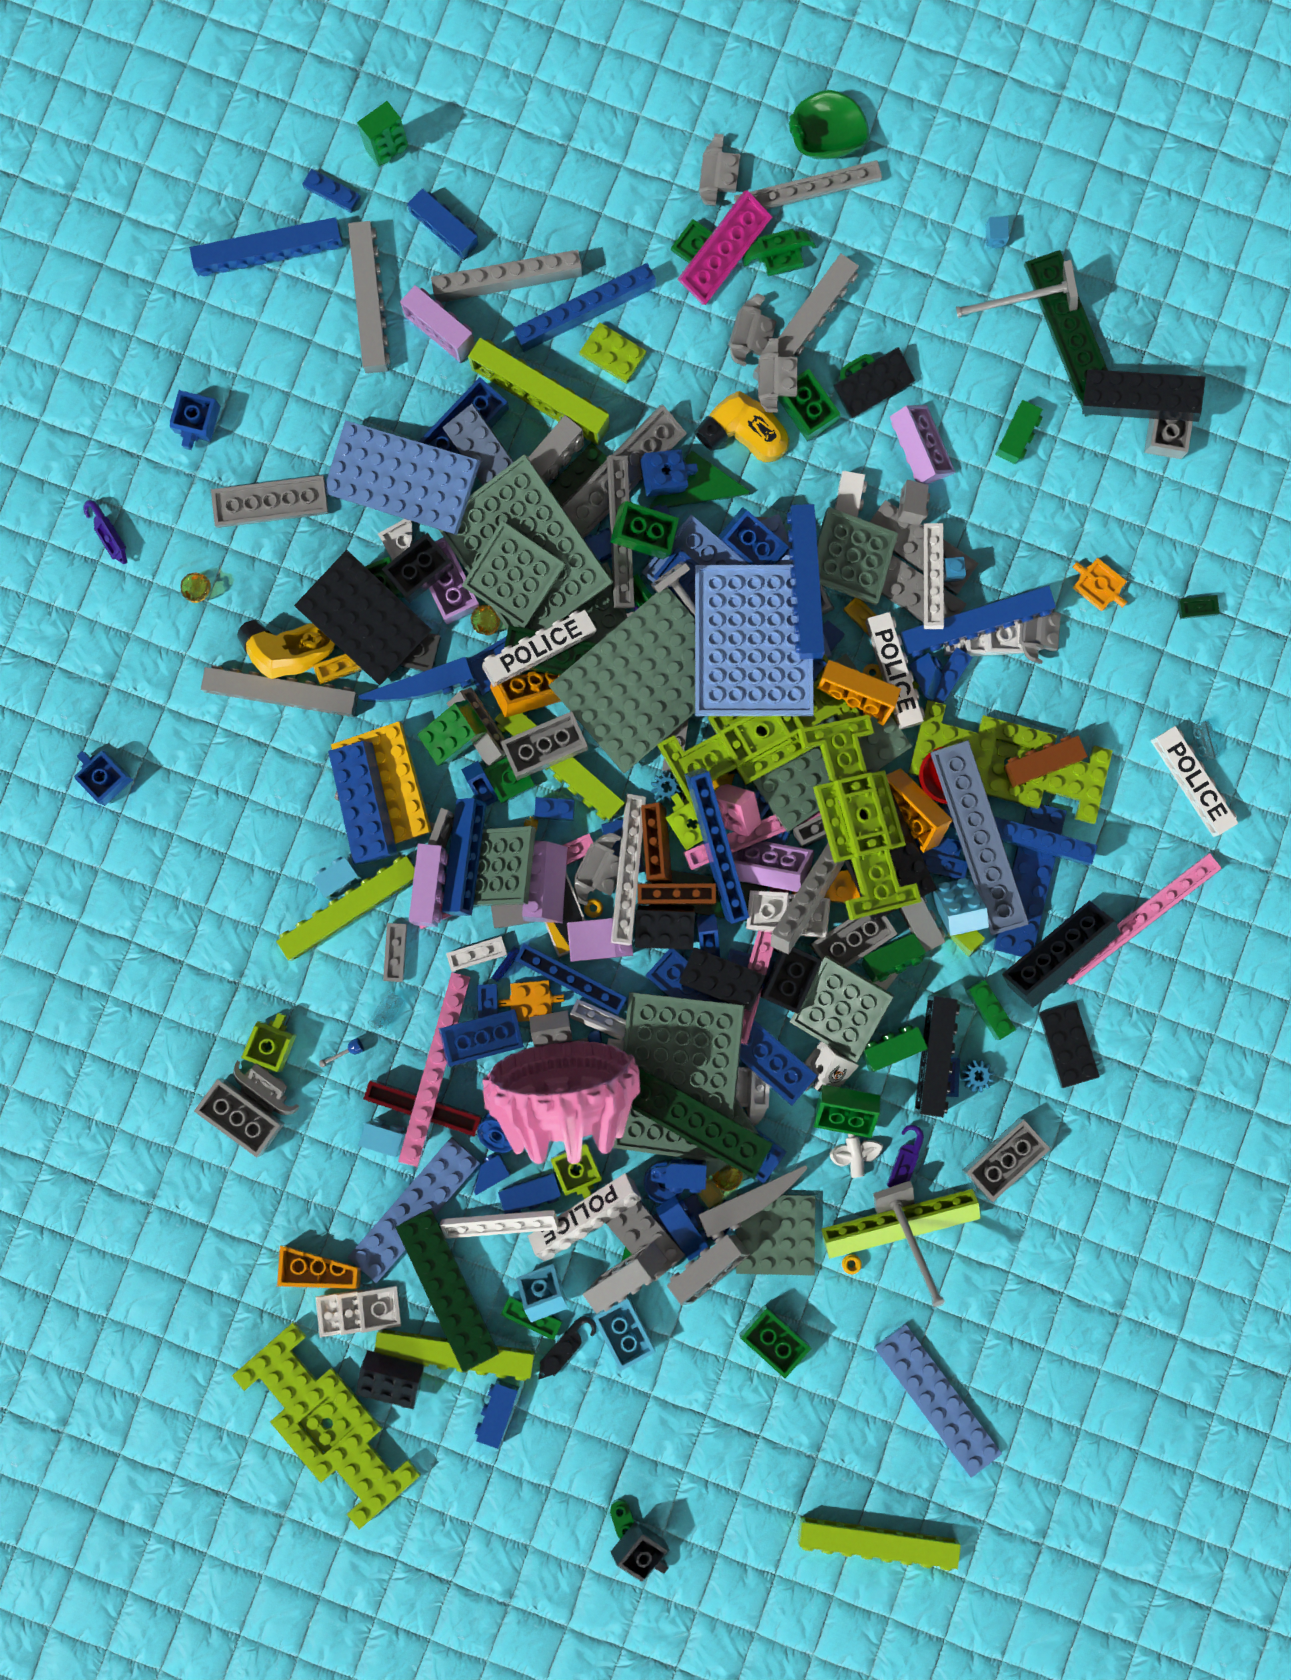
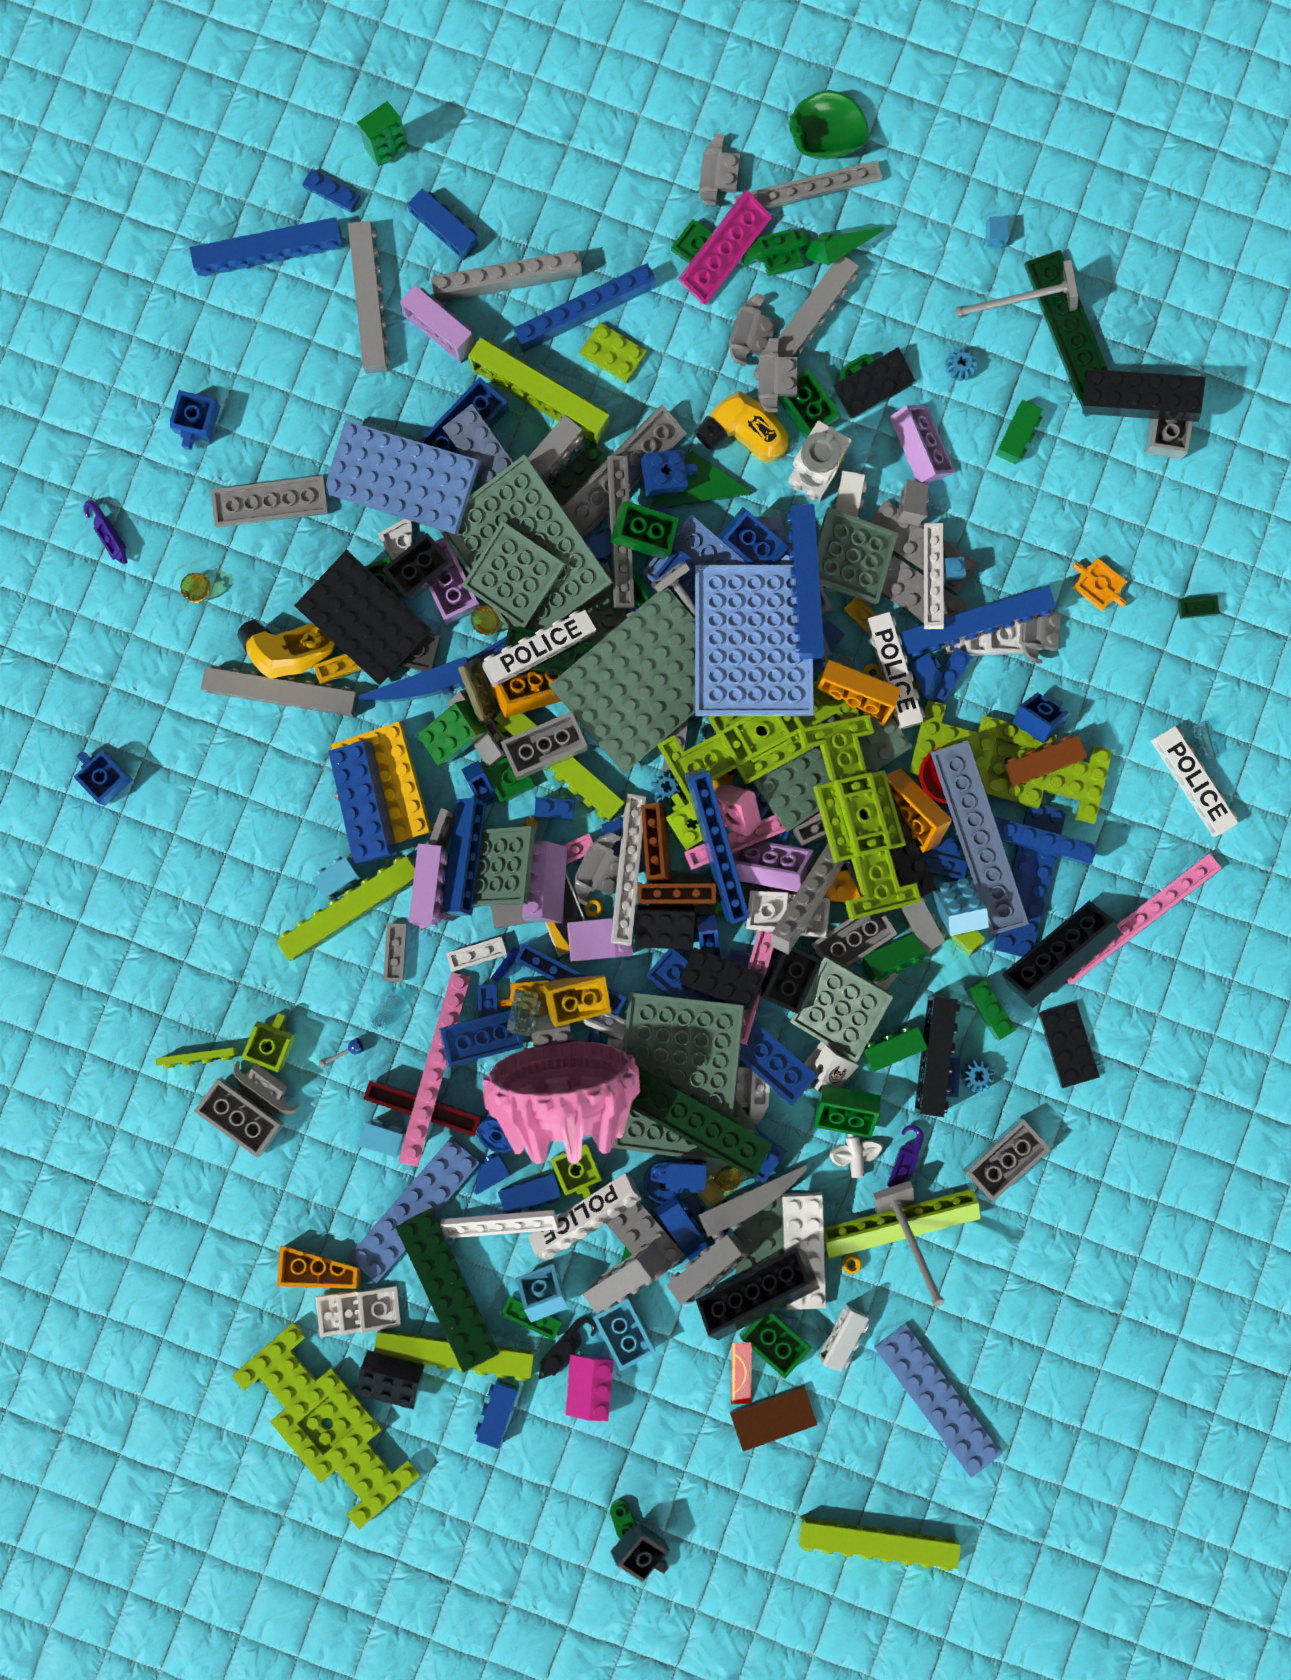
(188, 1059): none -> lime plate
(478, 689): none -> olive tile
(522, 1012): none -> clear light blue piece
(576, 999): none -> yellow slope
(589, 1387): none -> dark pink slope
(741, 1373): none -> sticker
(757, 1293): none -> black brick
(773, 1418): none -> reddish brown tile
(795, 444): none -> clear light blue slope
(805, 1230): none -> white plate
(819, 461): none -> piece
(836, 244): none -> green wedge
(843, 1338): none -> white slope
(958, 369): none -> dark azure gear
(1041, 717): none -> blue hinge

